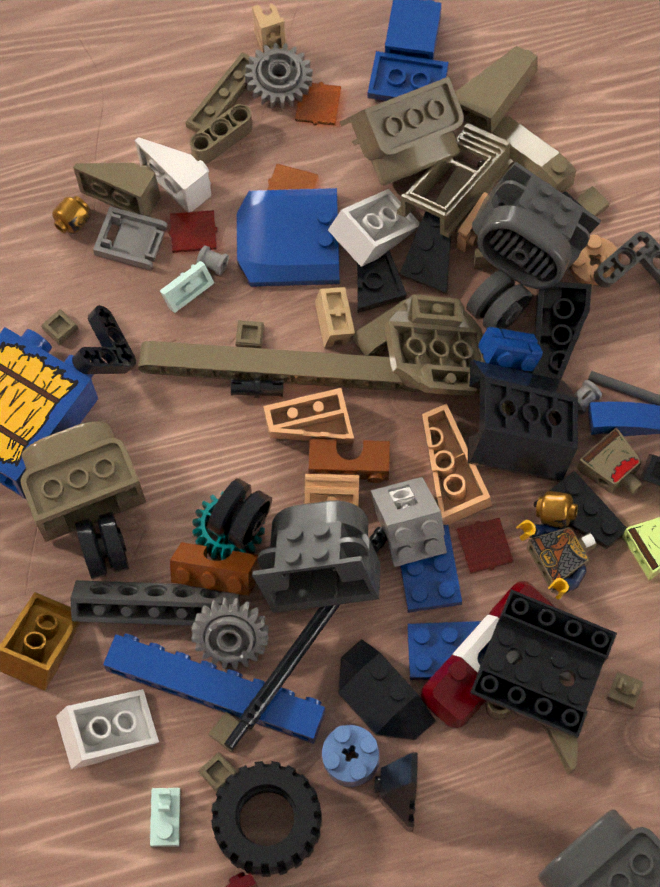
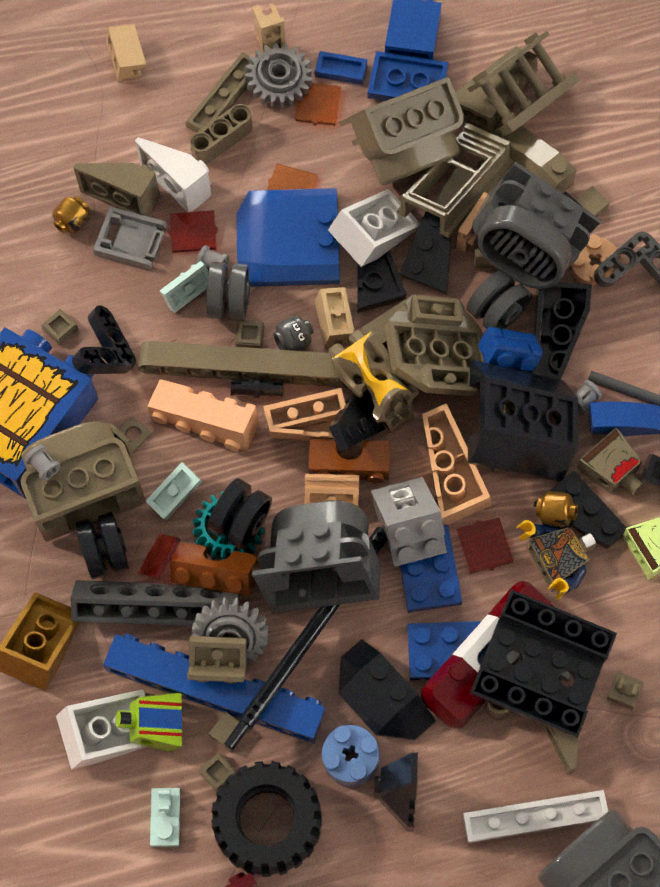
(42, 462): none -> light grey bush
(125, 51): none -> tan hinge
(131, 446): none -> dark tan bracket
(154, 721): none -> torso
(159, 556): none -> clear red piece
(174, 491): none -> light aqua plate
(204, 415): none -> light nougat wedge
(217, 659): none -> dark tan bracket
(228, 291): none -> dark grey wheel
(293, 334): none -> dark grey head
(341, 67): none -> blue tile
(355, 422): none -> black wing
(359, 363): none -> dark tan hips
(534, 816): none -> white plate
(543, 94): none -> dark tan fence

